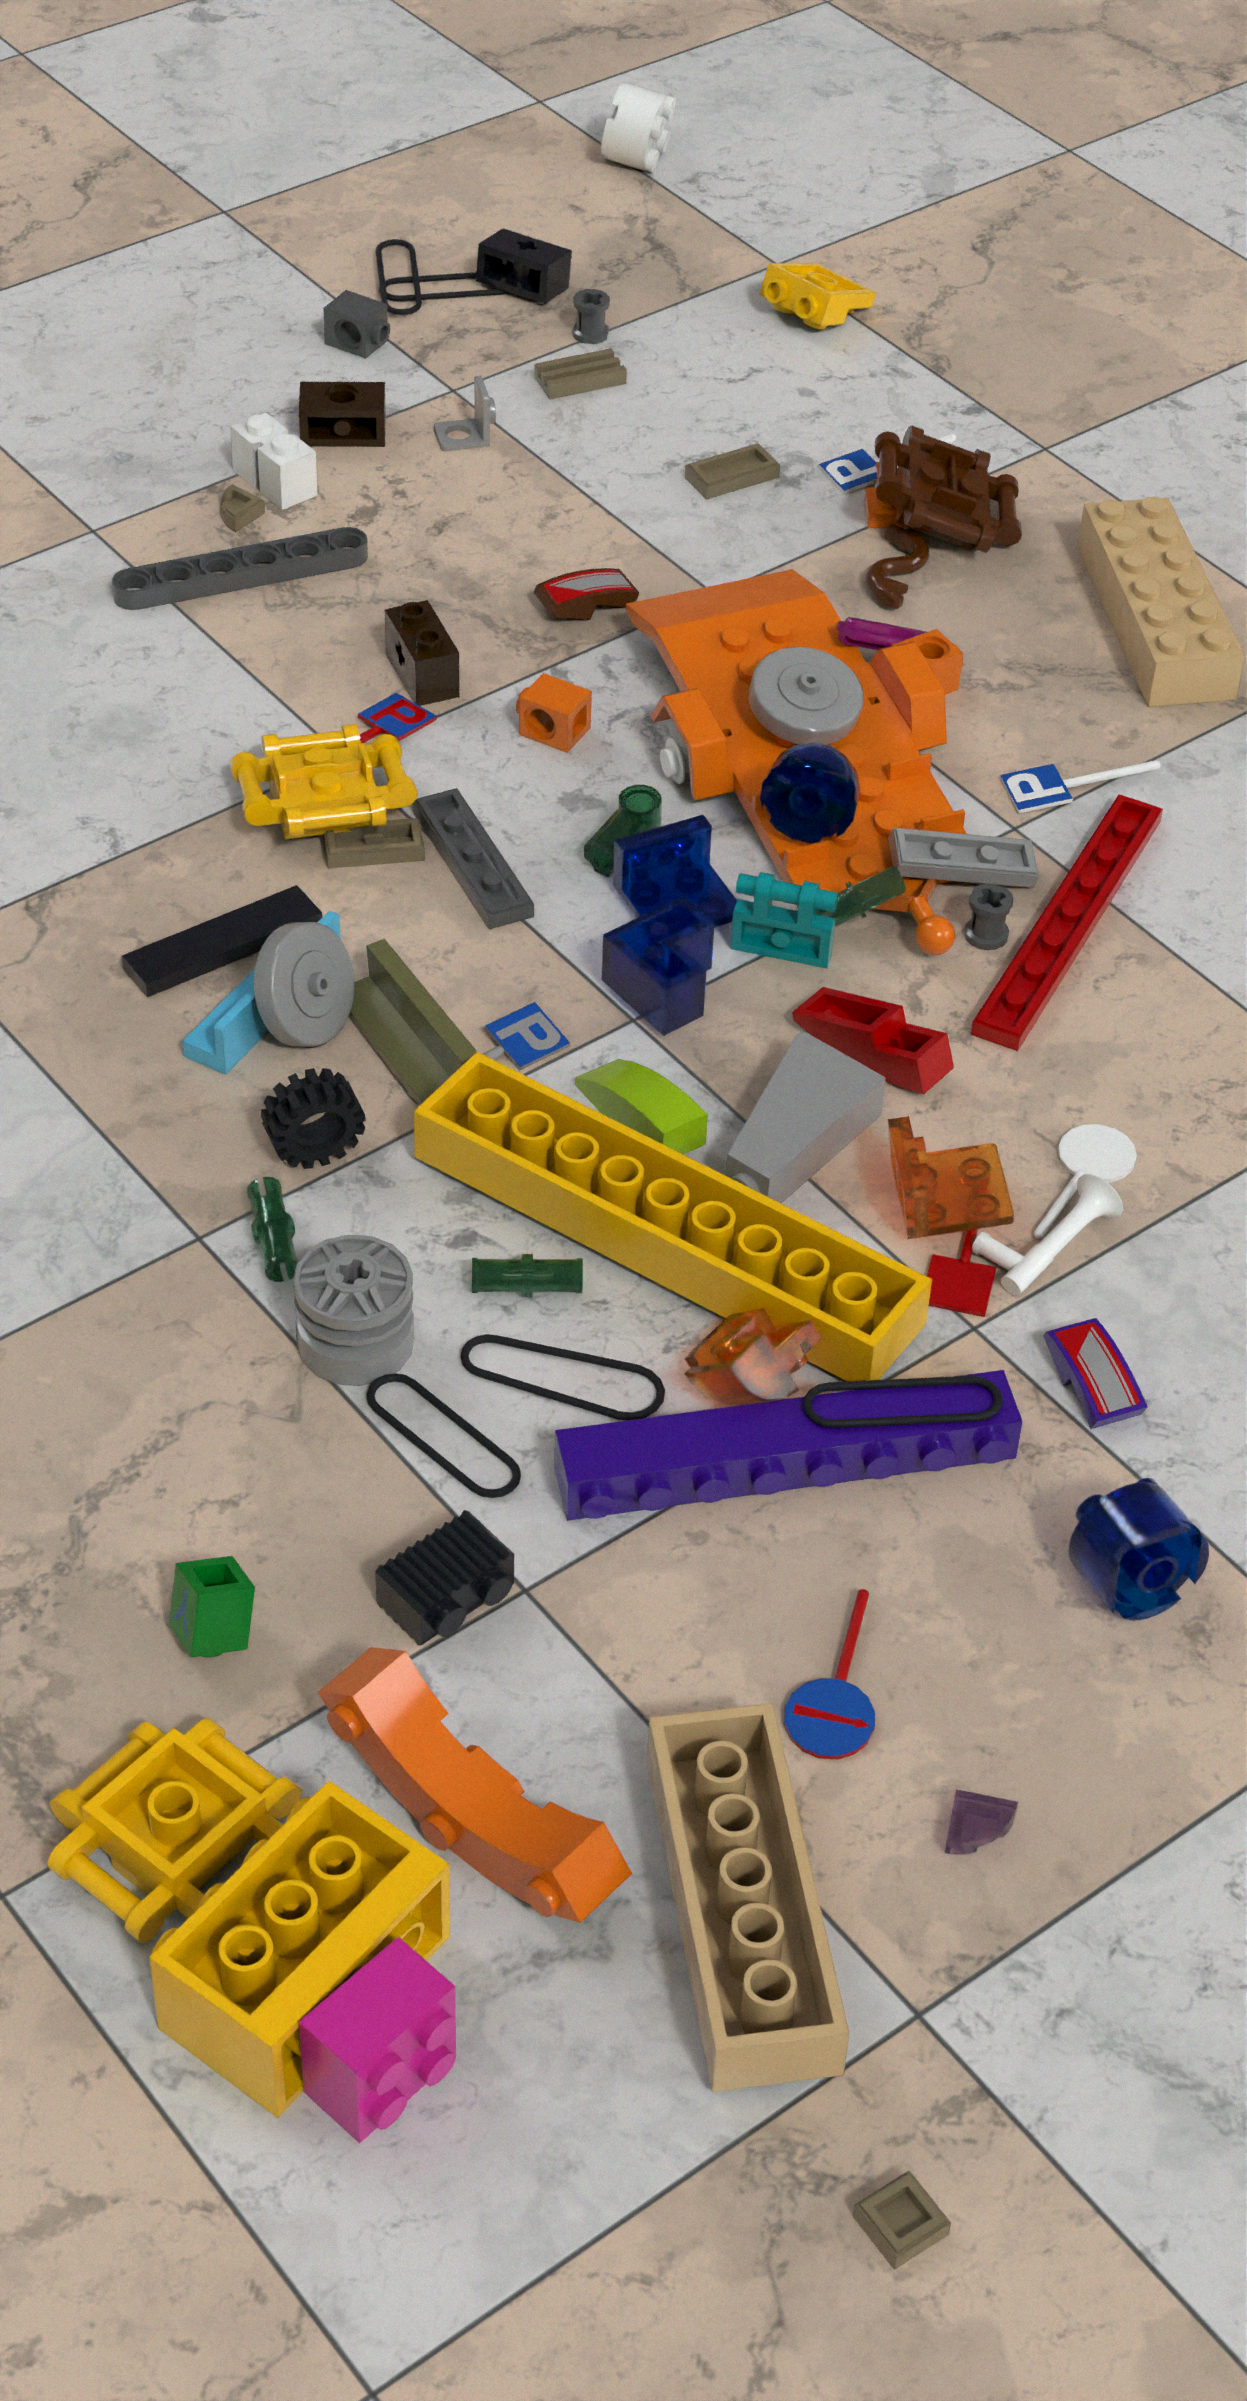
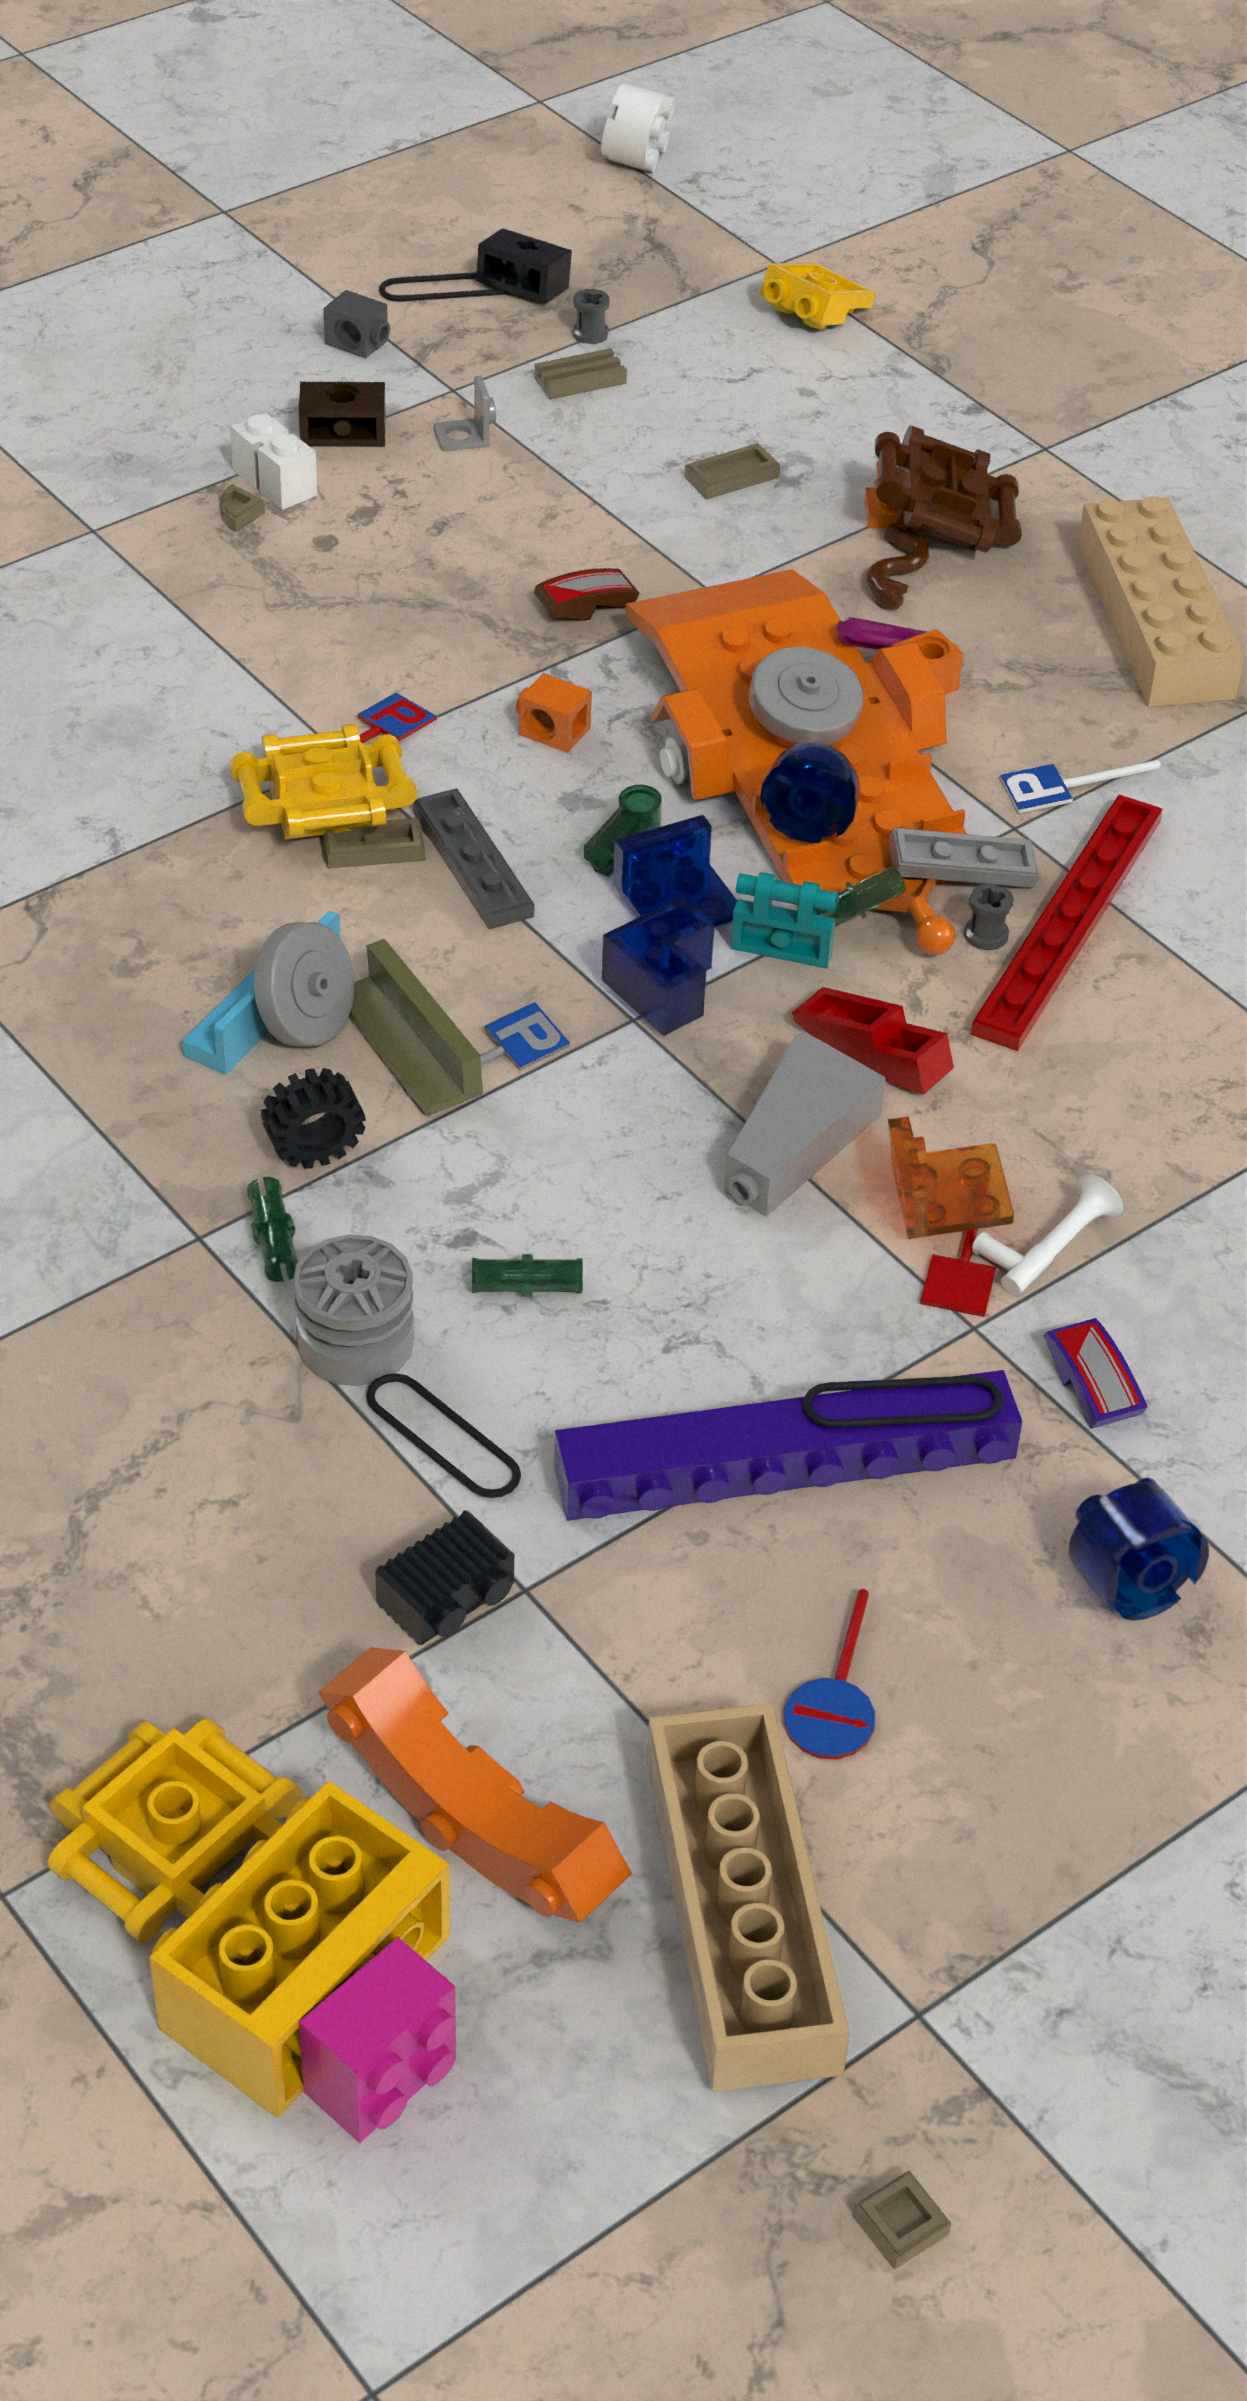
(211, 1606): green brick -> none
(216, 941): black tile -> none
(240, 568): dark grey beam -> none
(409, 246): black piece -> none
(422, 653): dark brown brick -> none
(488, 1338): black piece -> none
(646, 1104): lime slope -> none
(669, 1216): yellow brick -> none
(750, 1359): clear orange brick -> none
(857, 469): piece -> none
(978, 1821): clear purple tile -> none
(1093, 1151): white piece -> none

